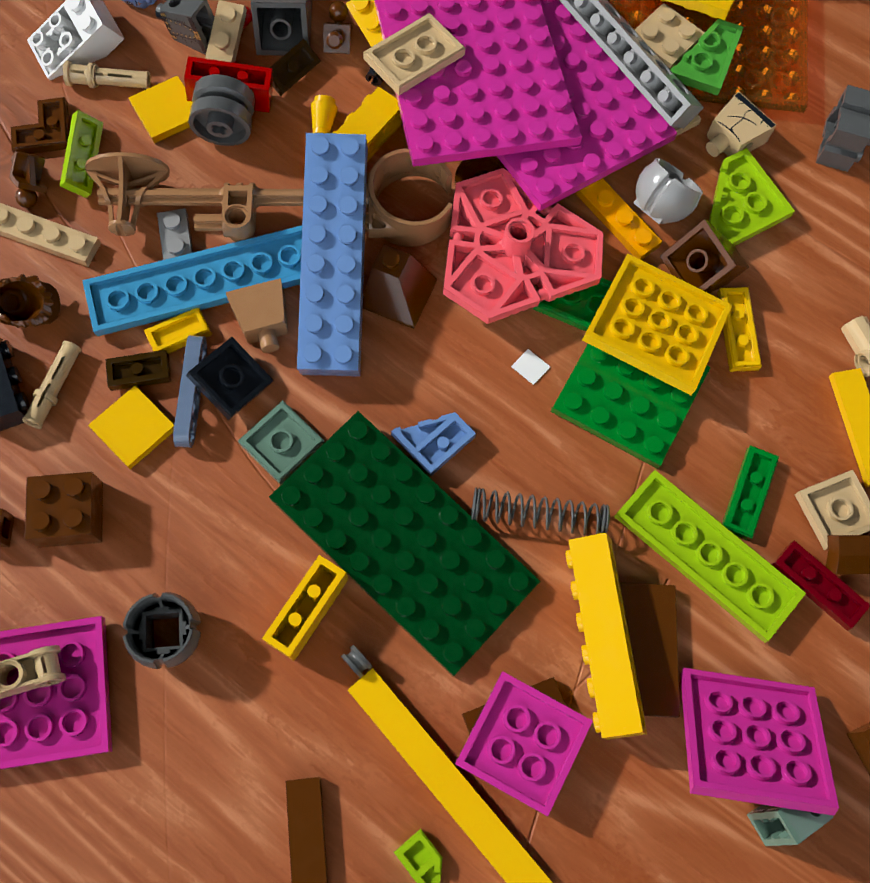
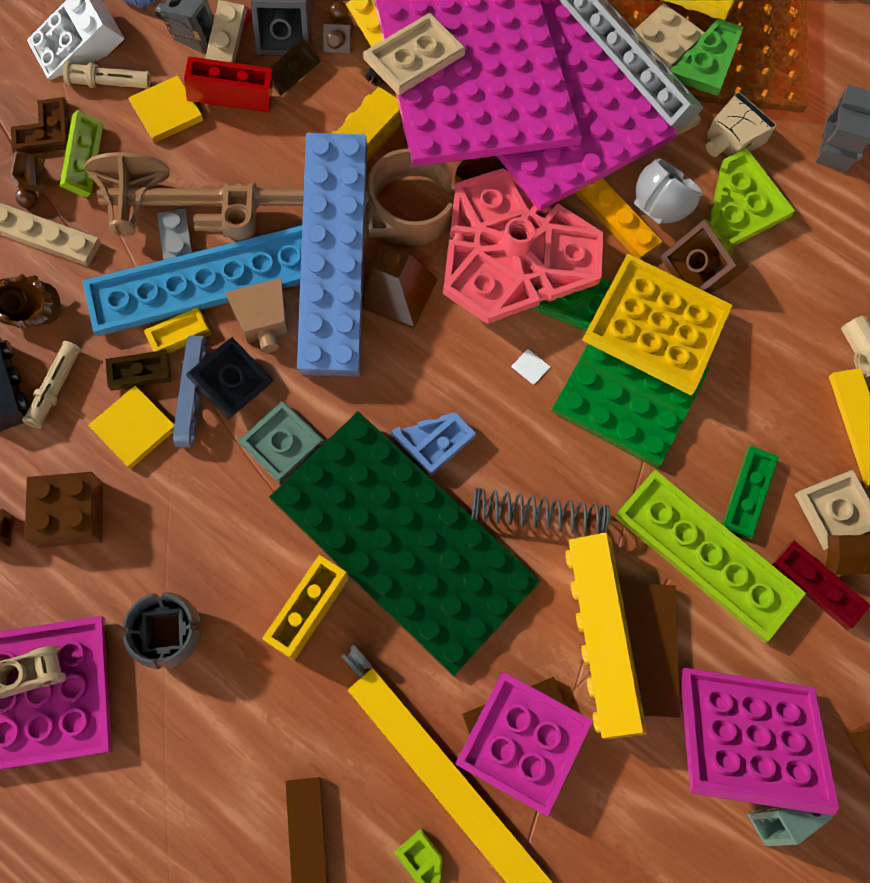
(222, 110): dark grey wheel -> none
(323, 113): yellow cone -> none
(740, 331): yellow tile -> none

